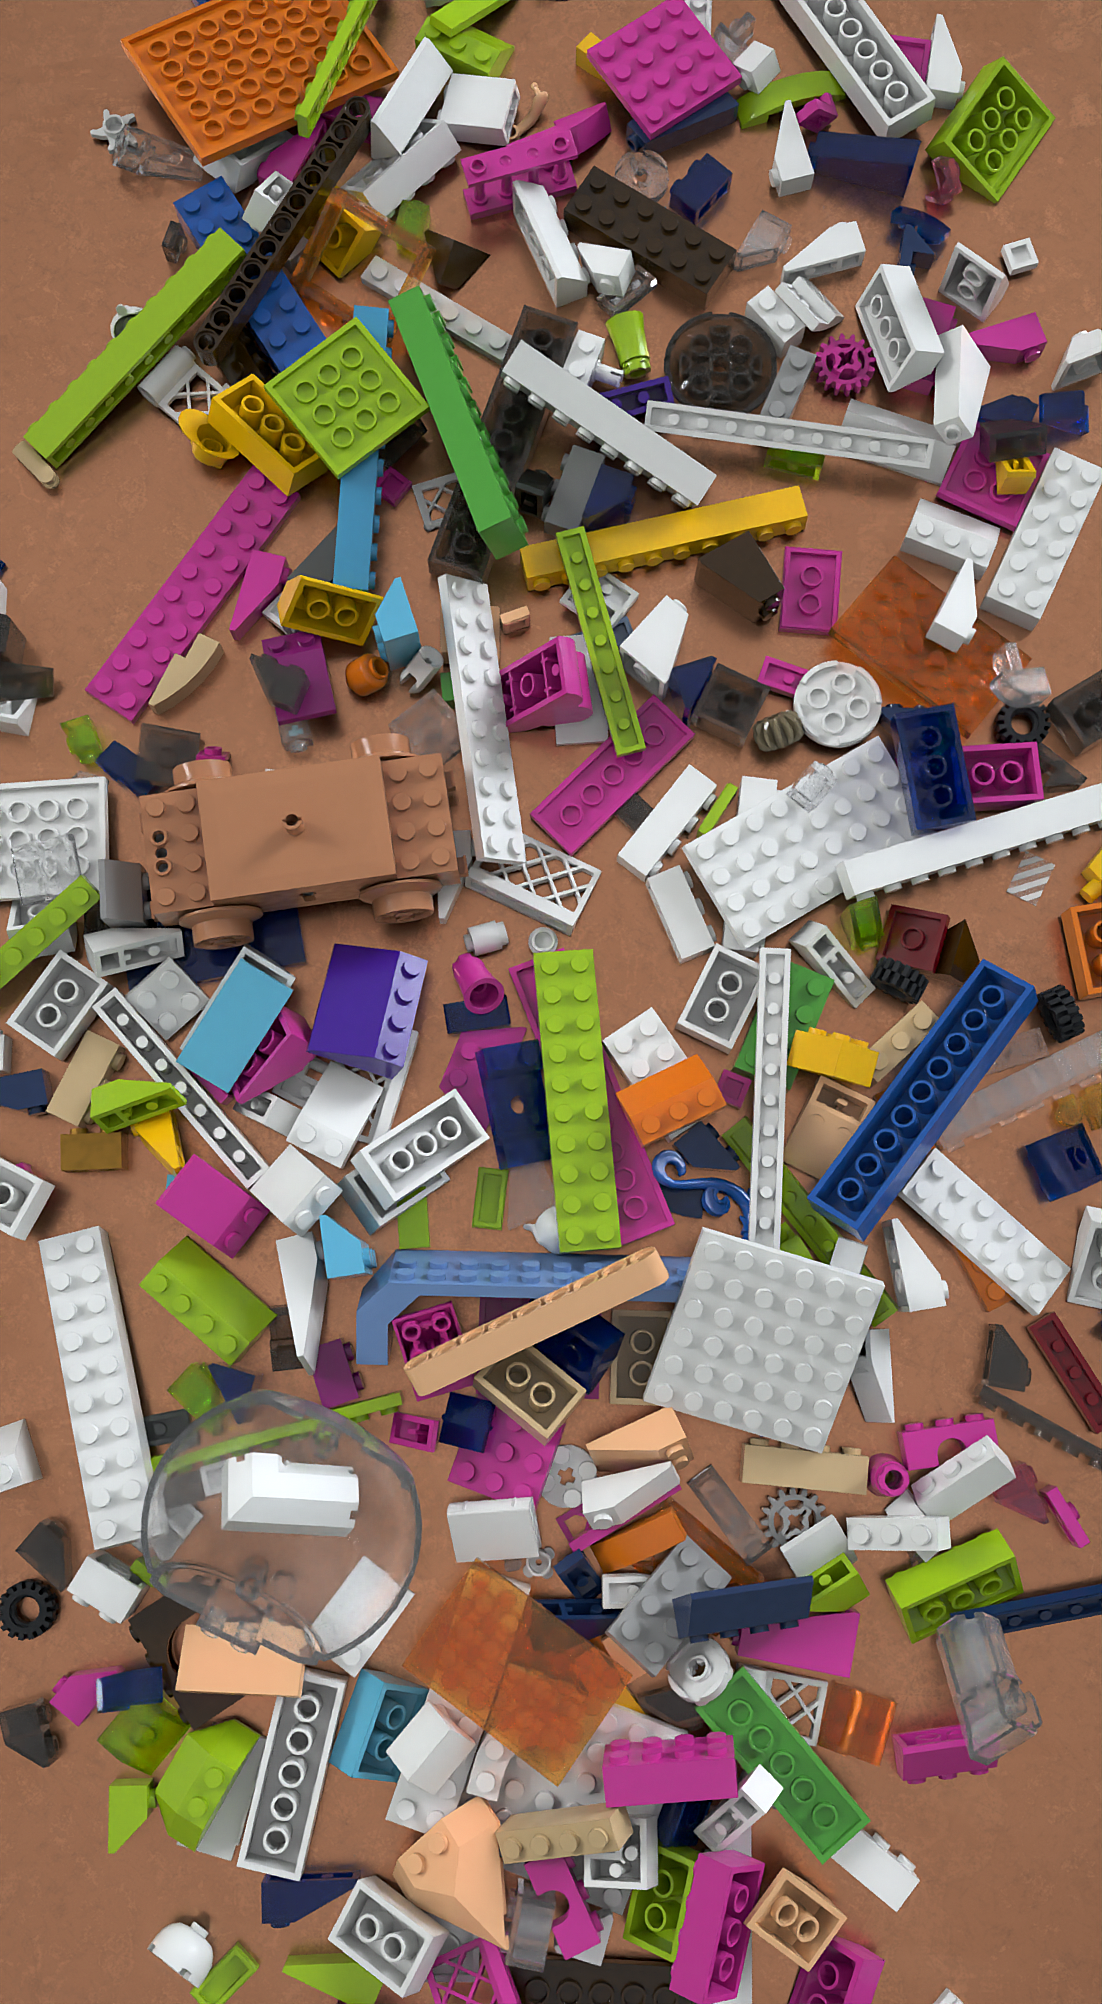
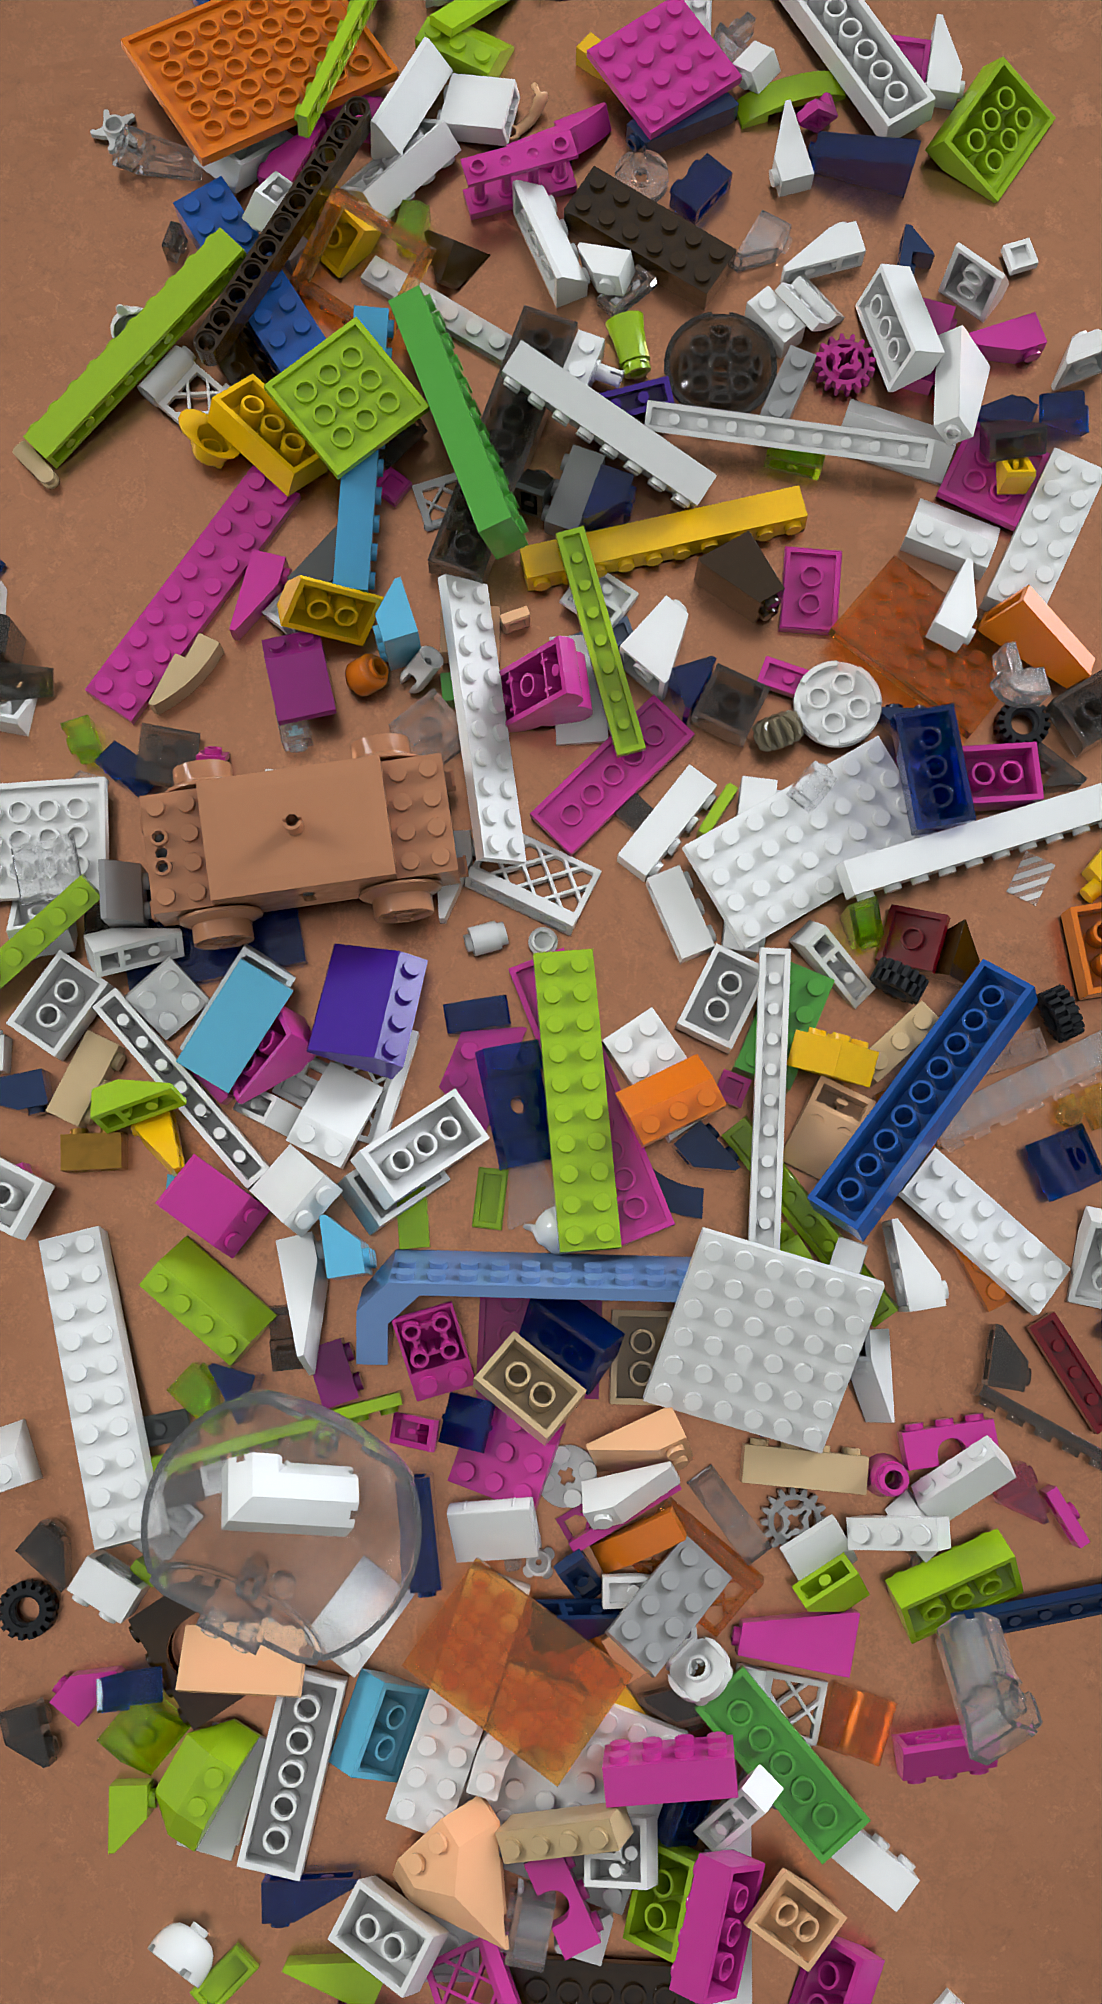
(282, 685): clear smoke slope -> none
(428, 1571): none -> clear blue slope
(430, 1748): white slope -> none
(479, 988): dark pink plant -> none
(536, 1321): light nougat beam -> none
(710, 1185): blue plant -> none
(743, 1607): dark blue slope -> none
(928, 226): clear blue slope -> none
(947, 178): clear pink bracket -> none
(1039, 637): none -> orange slope

